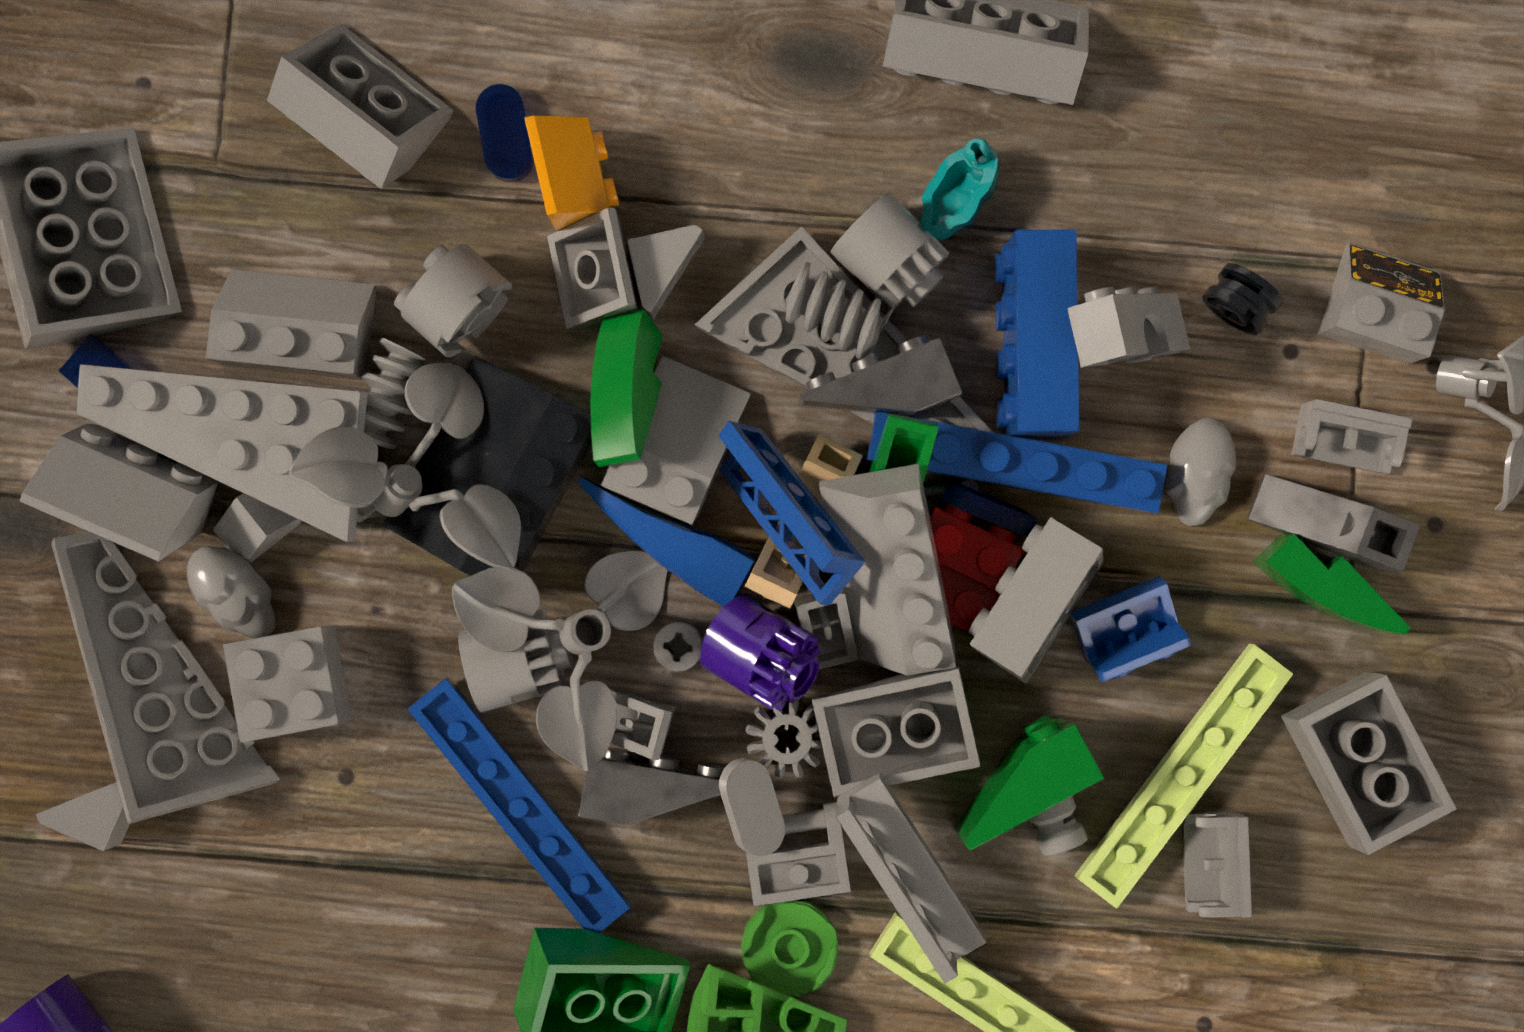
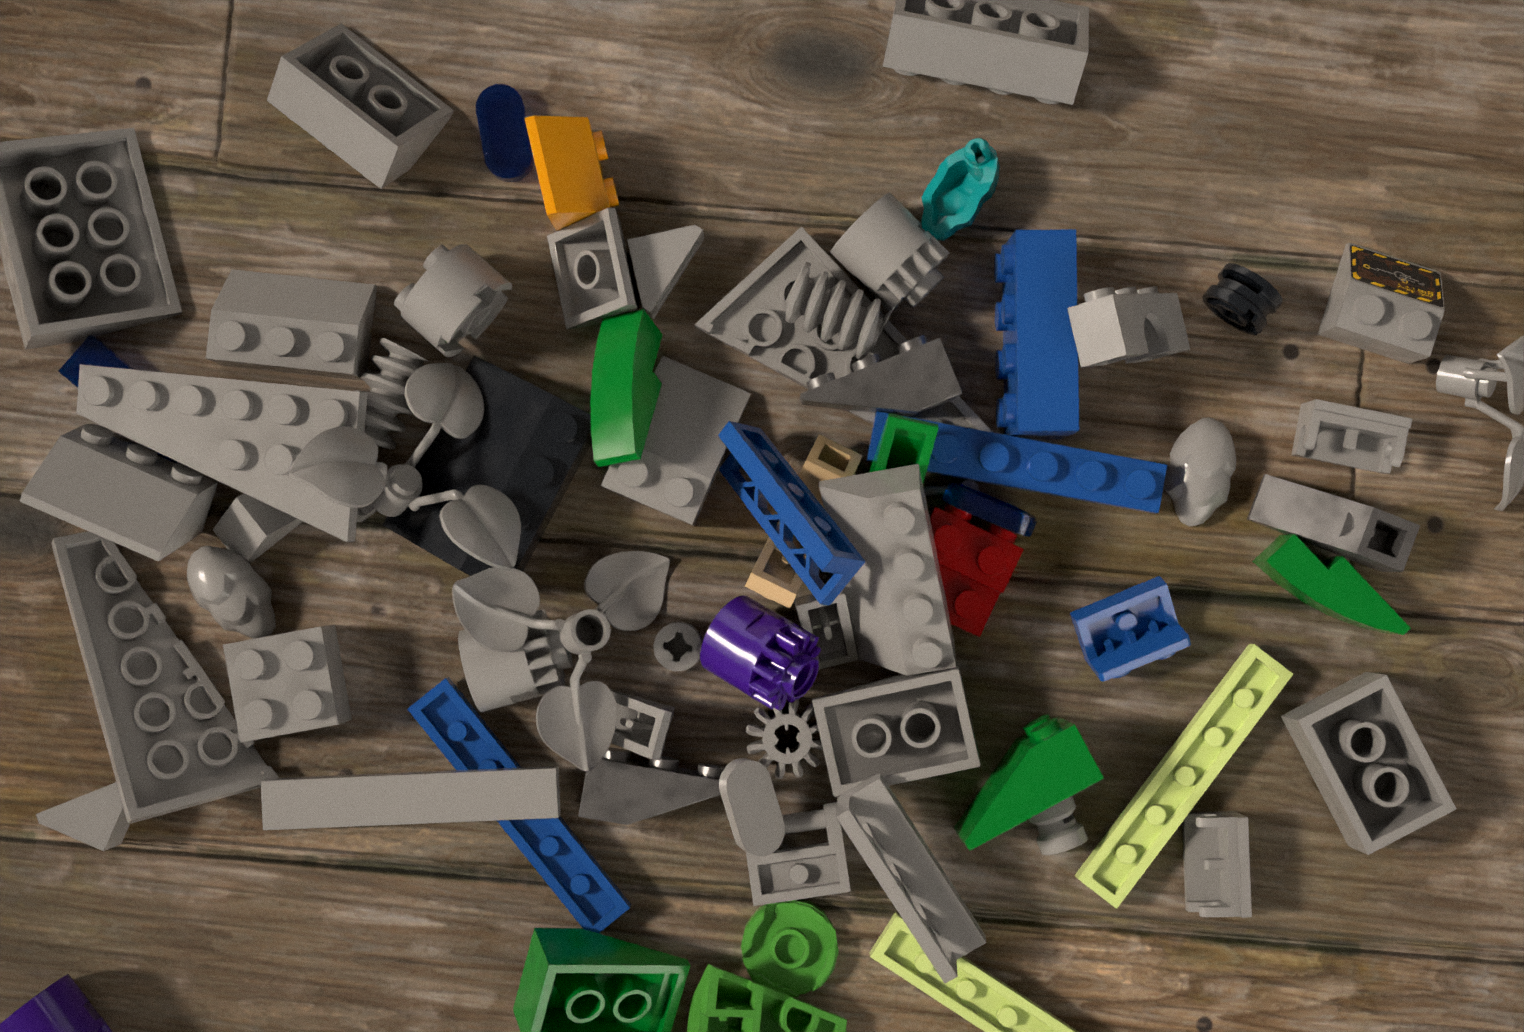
(410, 798): none -> light grey tile
(693, 555): blue piece -> none
(1036, 598): light grey slope -> none

